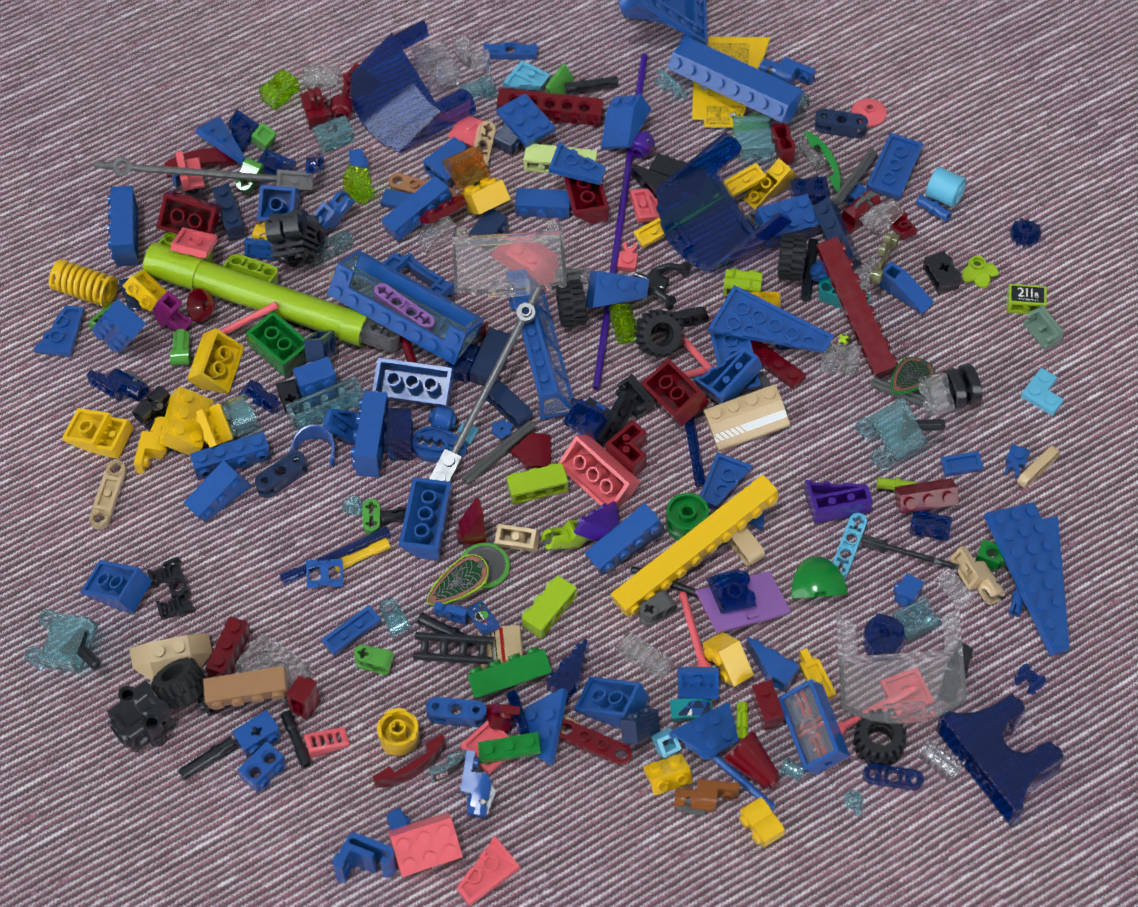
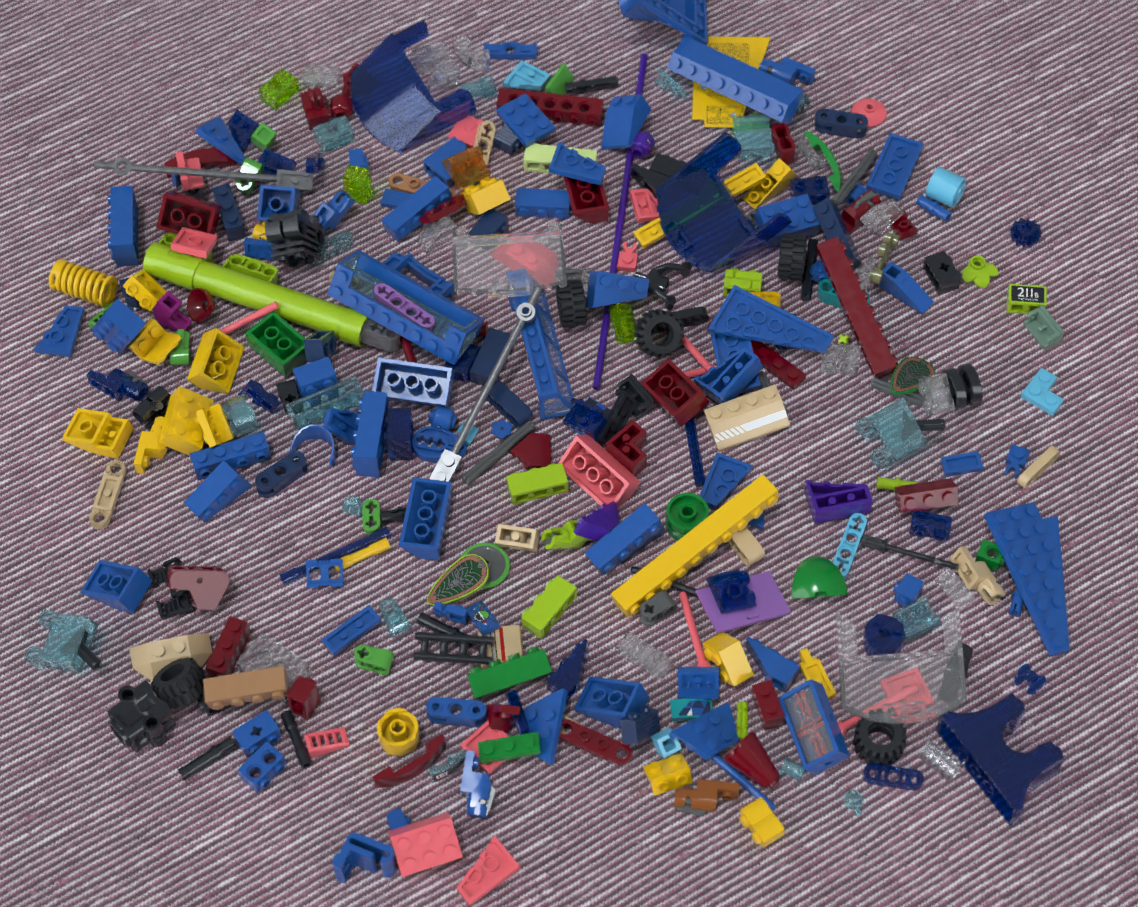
(153, 343): none -> yellow bracket
(205, 593): none -> piece
(472, 526): dark red slope -> none

